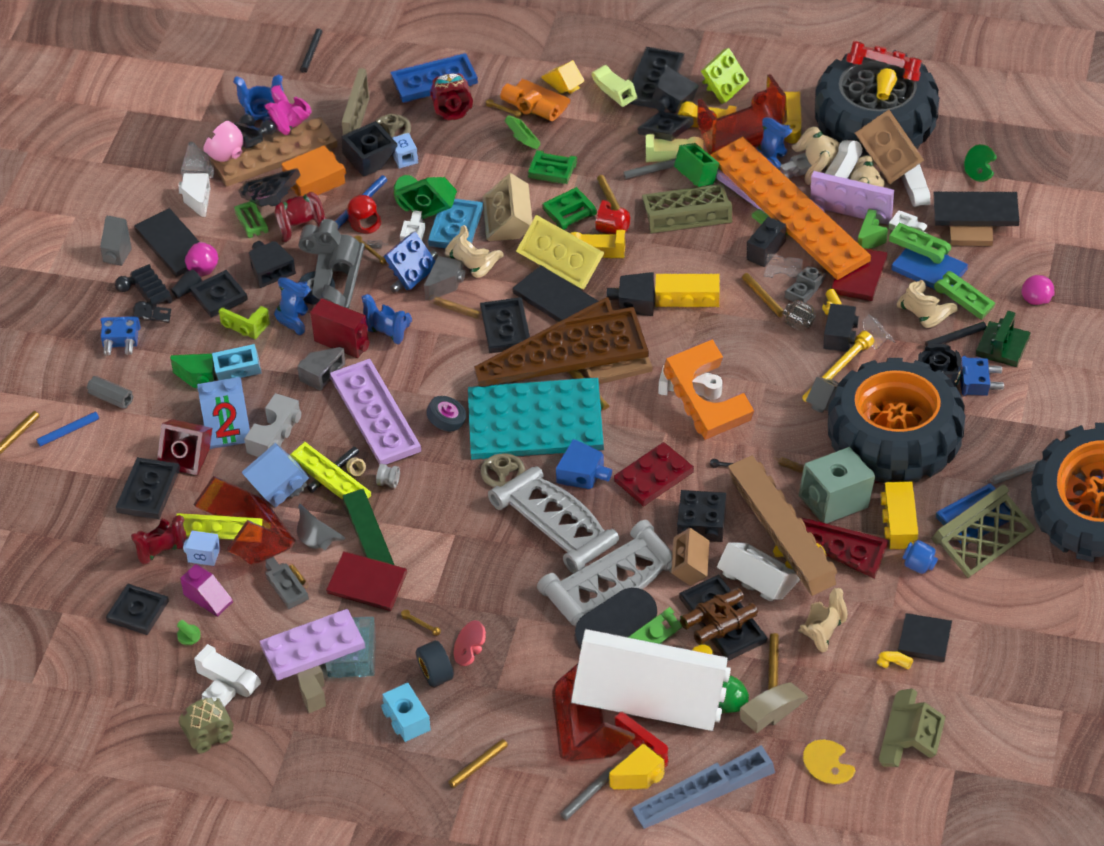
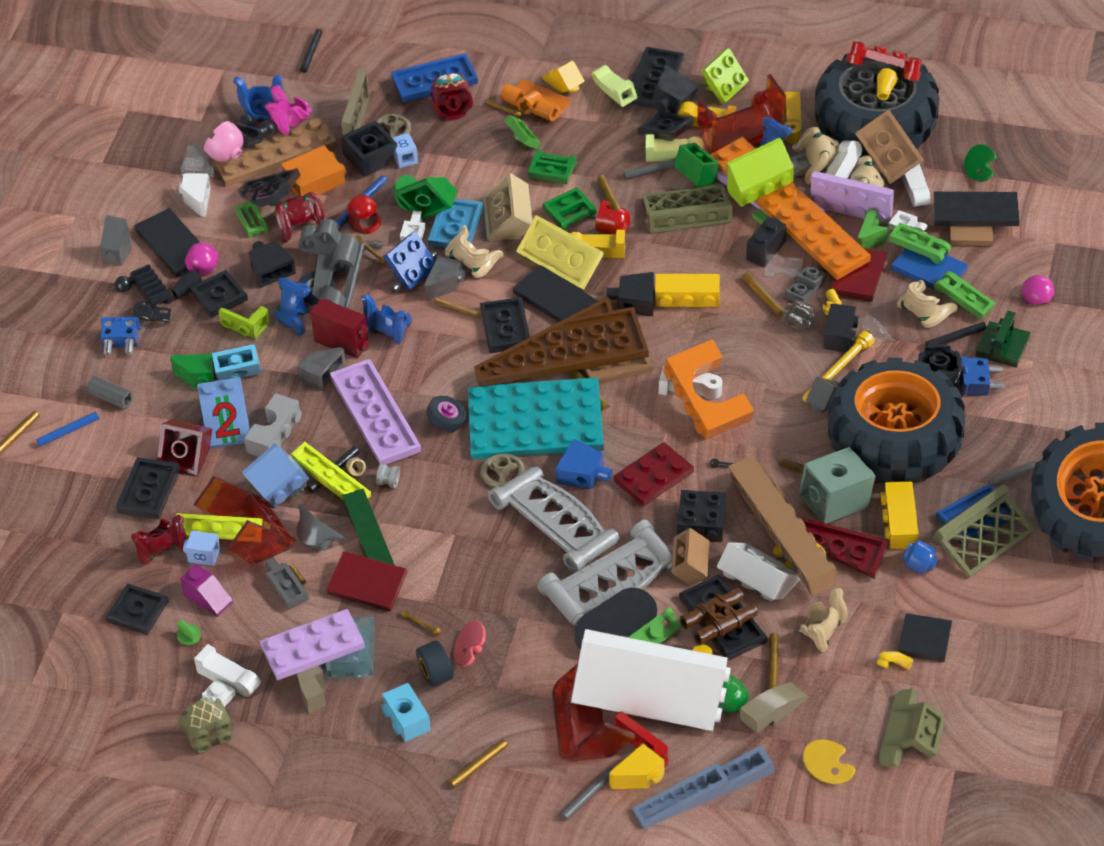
(759, 172): none -> lime slope

